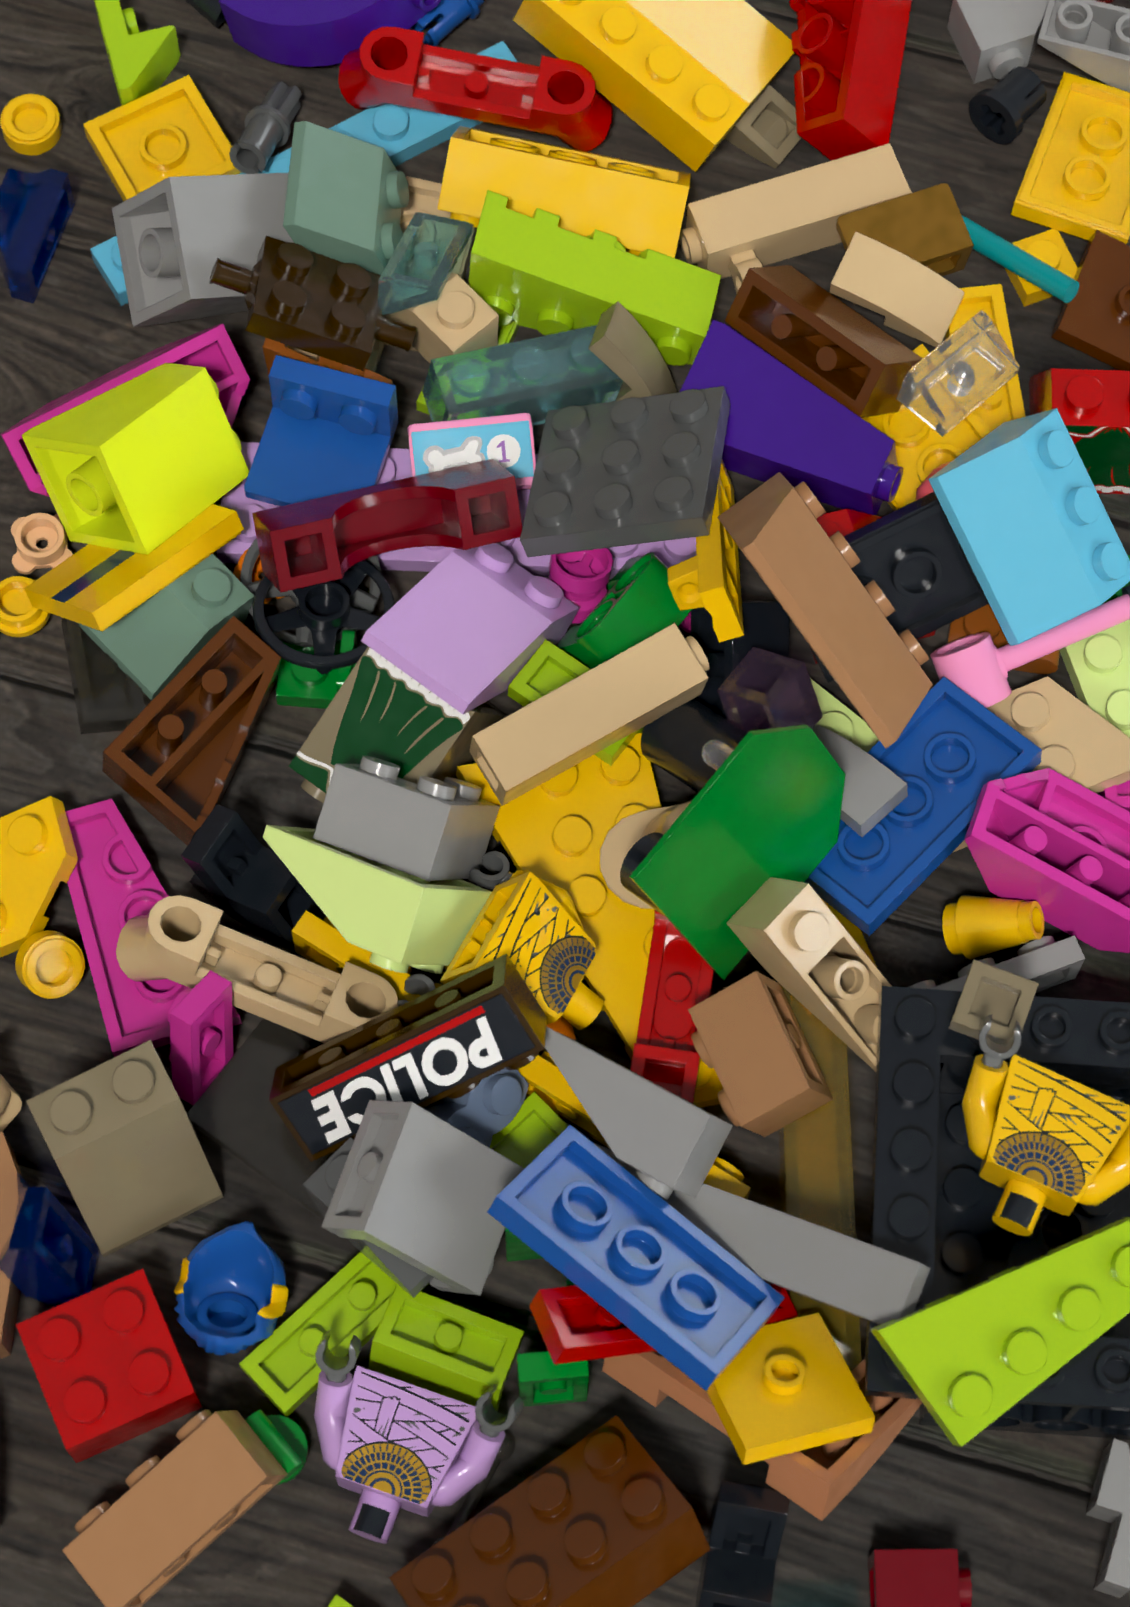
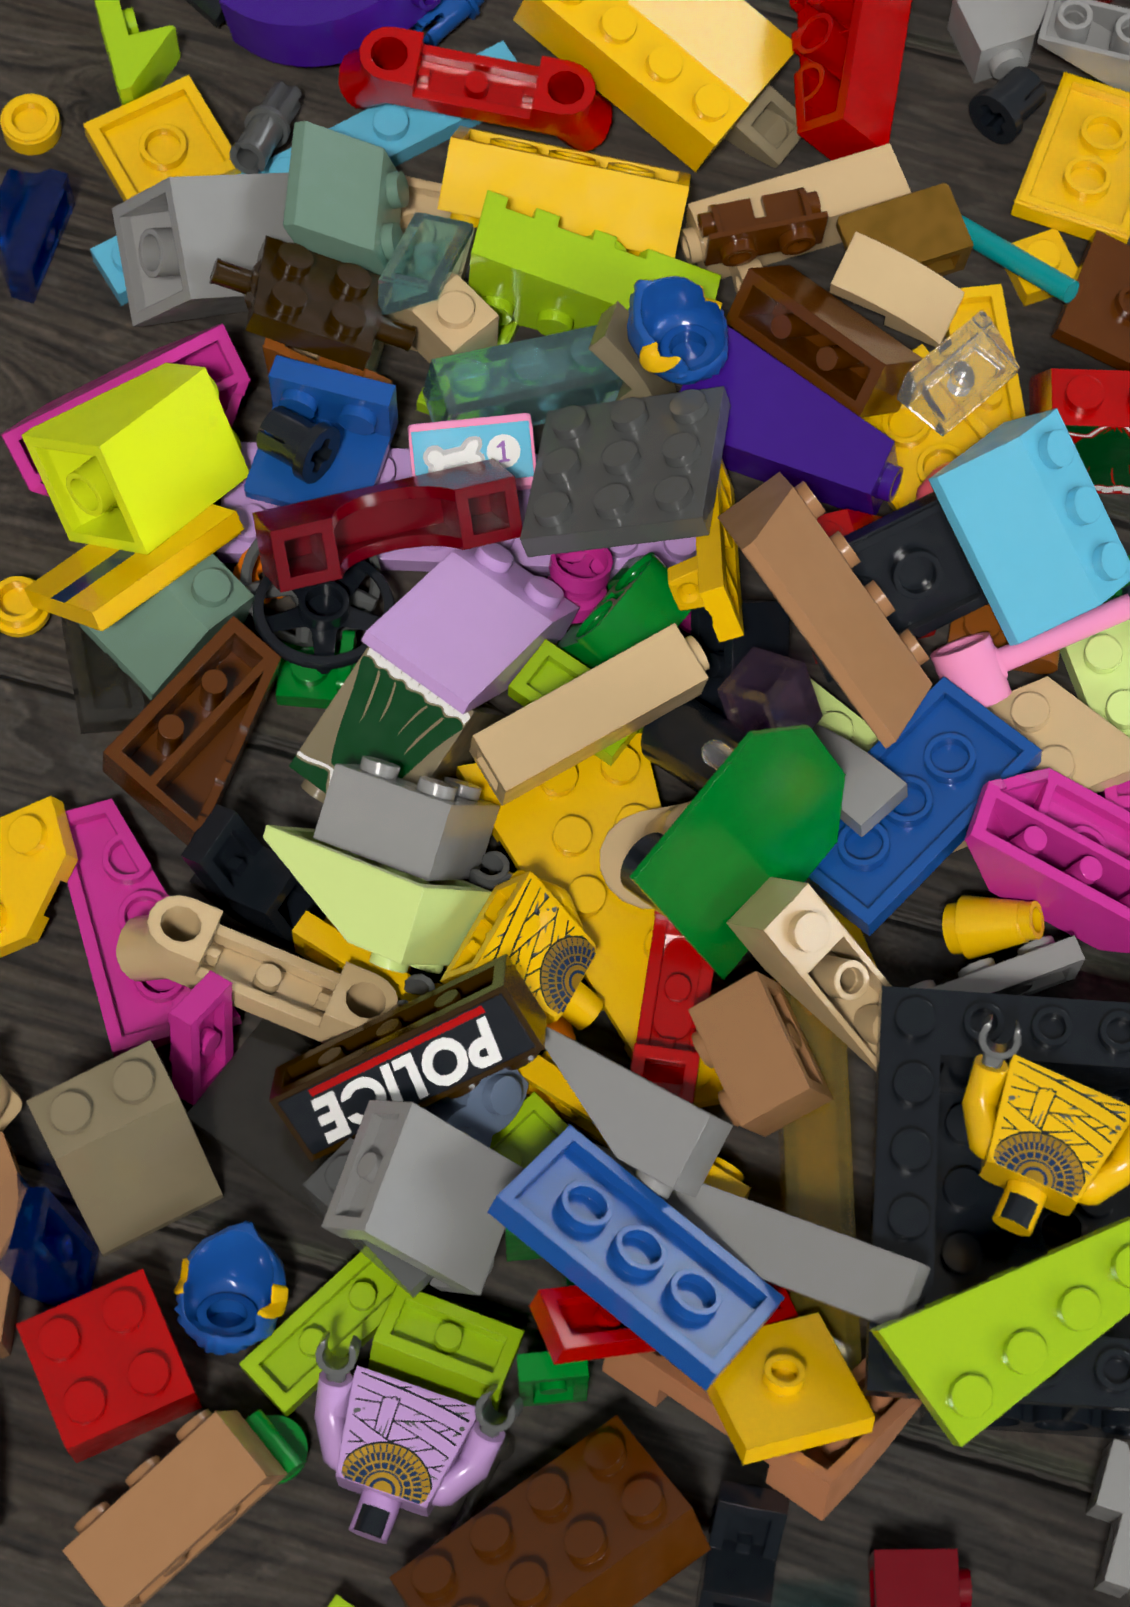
(29, 532): light nougat plate -> none
(50, 964): yellow tile -> none
(299, 443): none -> black bush
(677, 330): none -> blue hair
(789, 225): none -> reddish brown hinge
(995, 993): dark tan plate -> none

